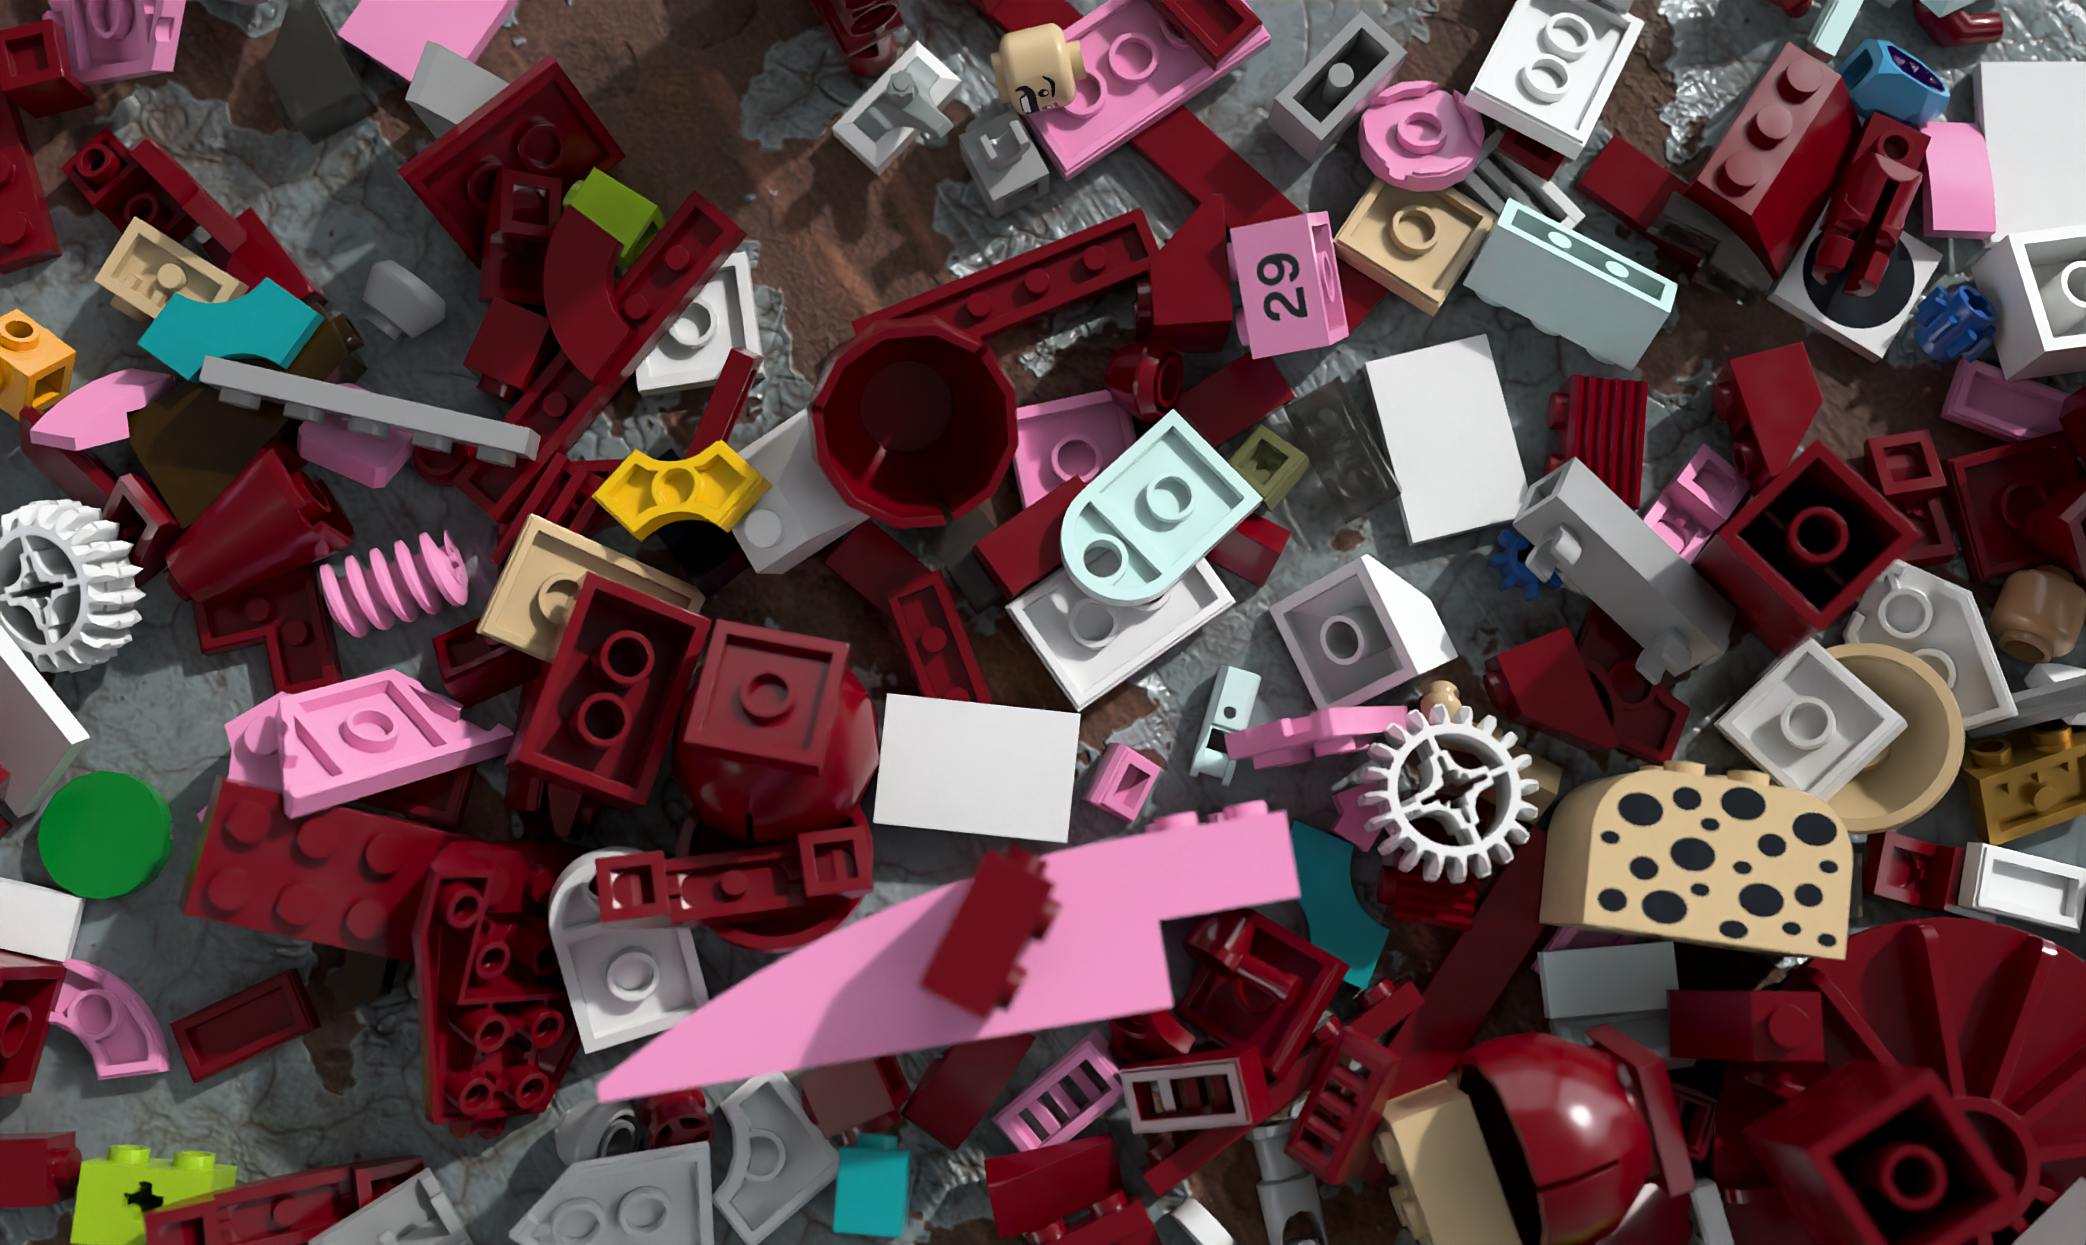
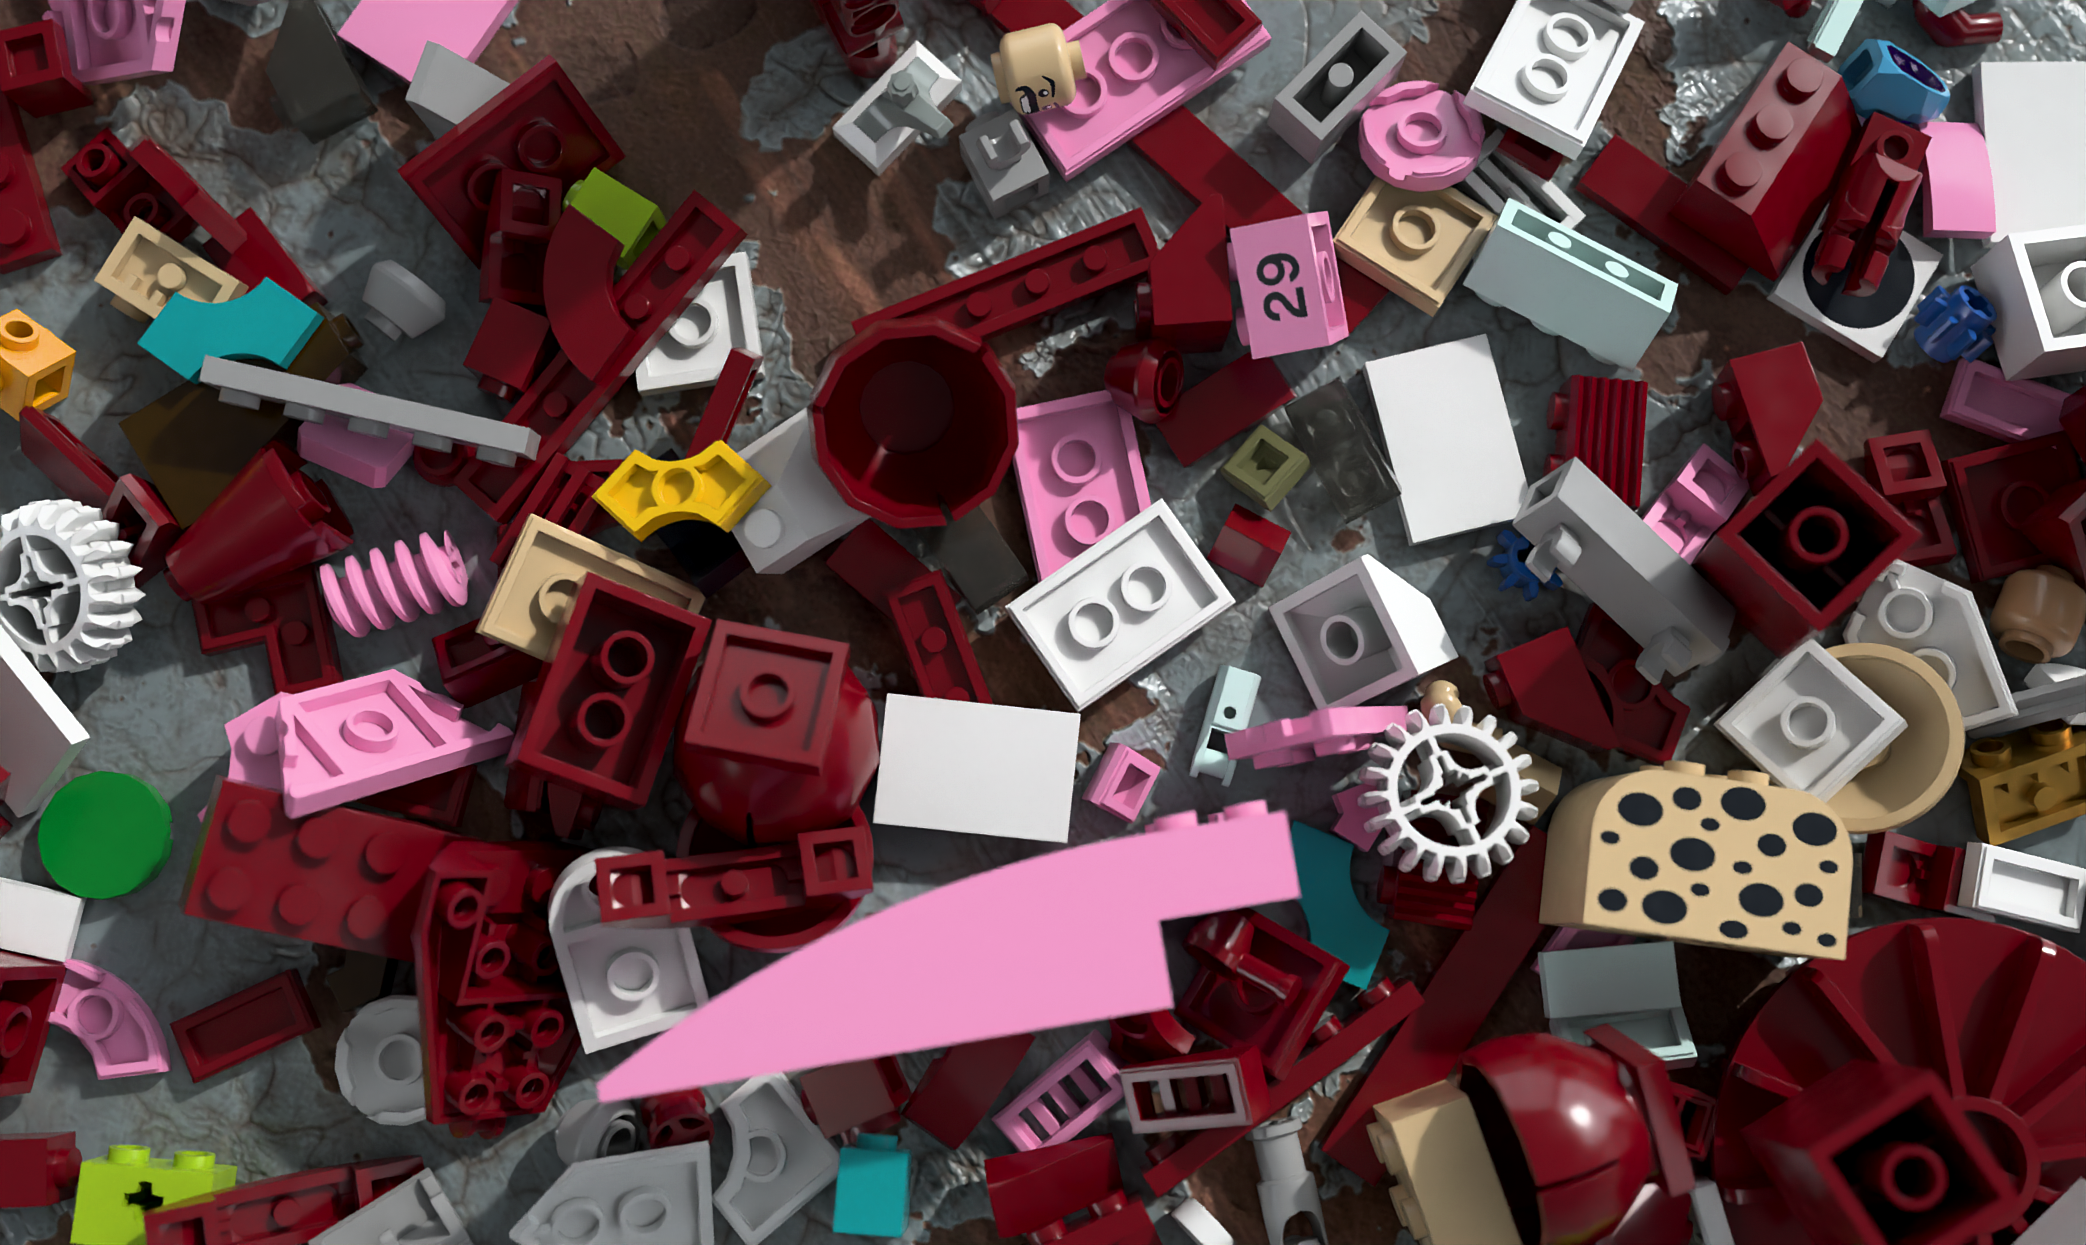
(99, 409): bright pink slope -> none
(382, 1061): none -> white tile
(989, 930): dark red brick -> none
(1028, 543): dark red tile -> none
(1156, 511): light aqua tile -> none
(1317, 1140): dark red slope -> none
(1726, 260): clear smoke slope -> none
(1745, 1025): dark red slope -> none

